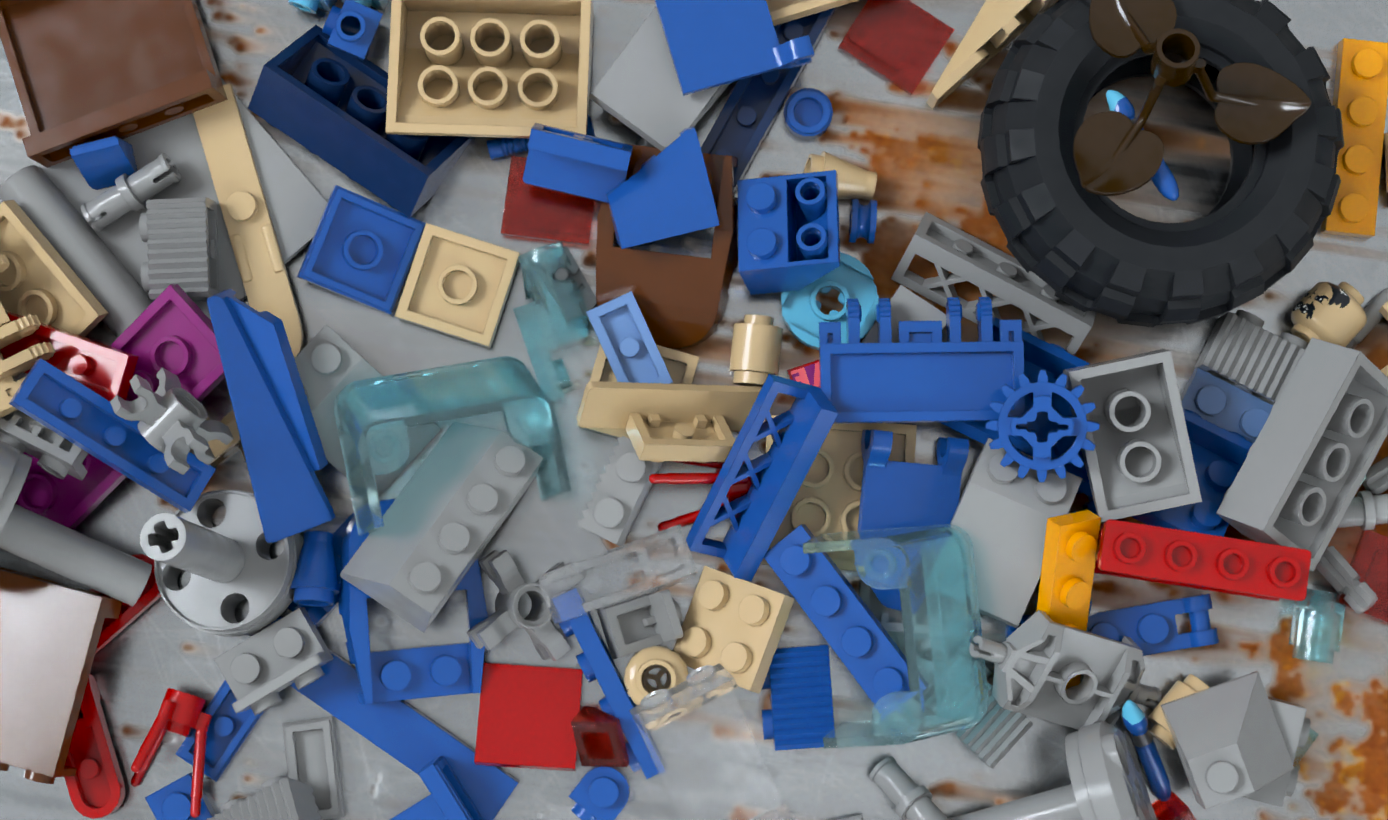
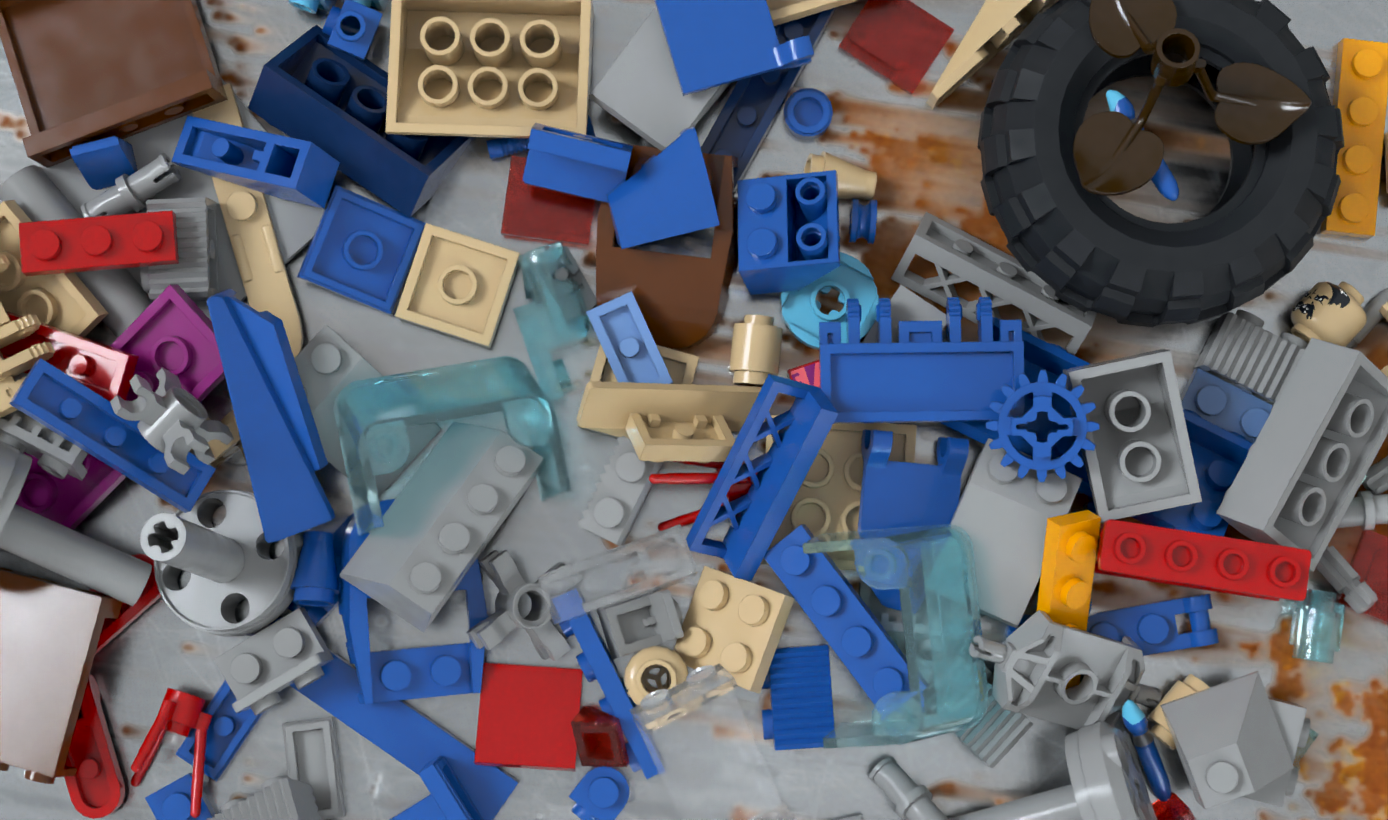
(98, 243): none -> red plate
(257, 160): none -> blue slope

